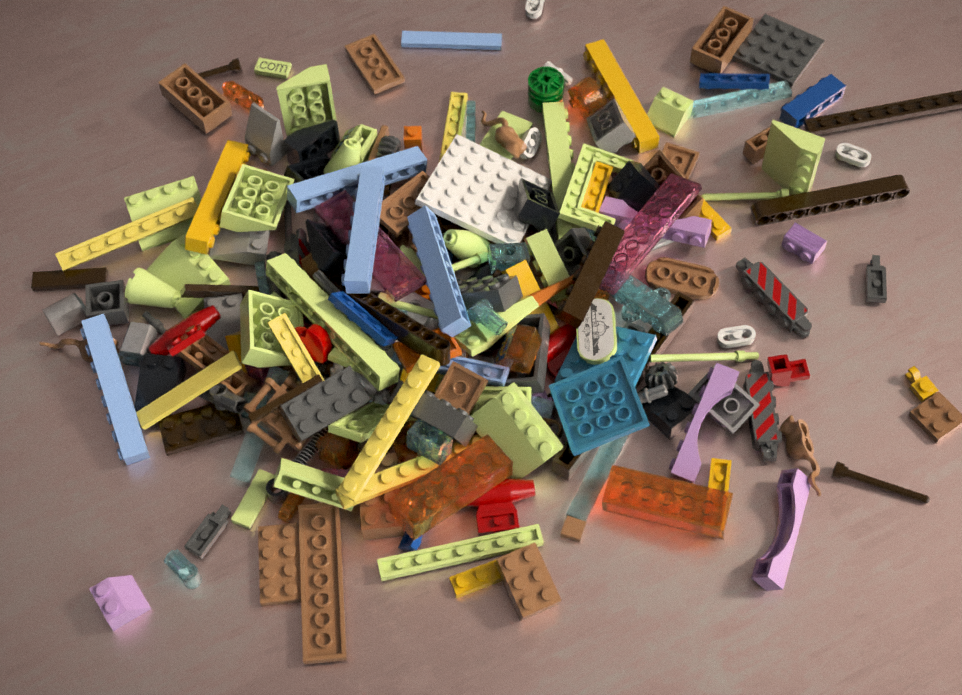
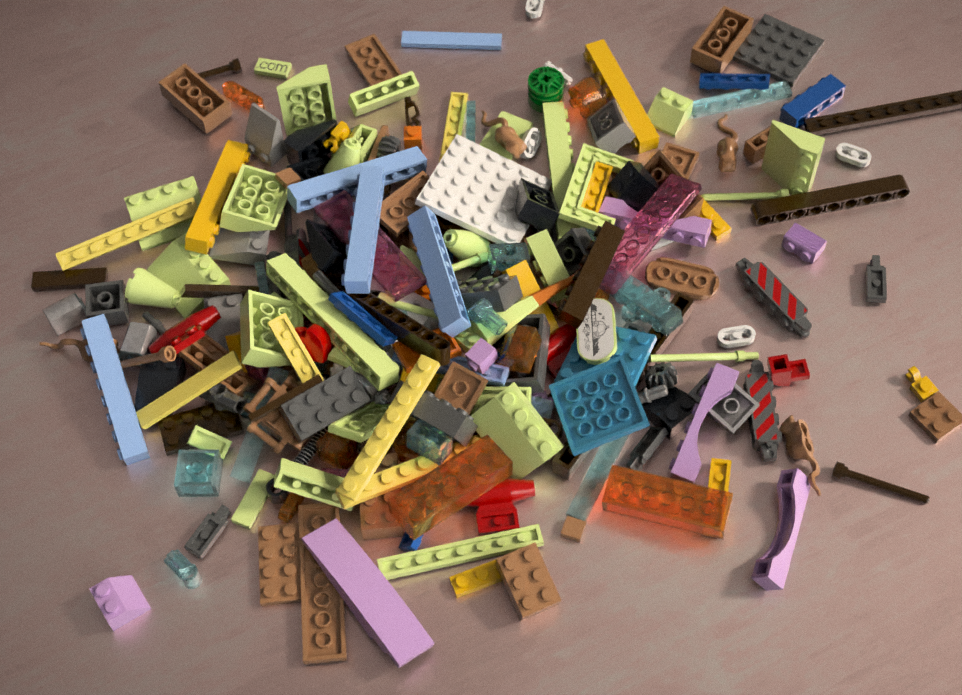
(165, 354): none -> medium nougat piece
(198, 473): none -> clear light blue brick
(207, 440): none -> yellowish green tile
(287, 177): none -> medium nougat tile
(338, 135): none -> yellow plate
(368, 593): none -> lavender slope
(383, 93): none -> yellowish green brick
(409, 103): none -> dark brown helmet
(481, 356): none -> lavender brick
(646, 447): none -> dark grey hinge
(727, 148): none -> medium nougat animal

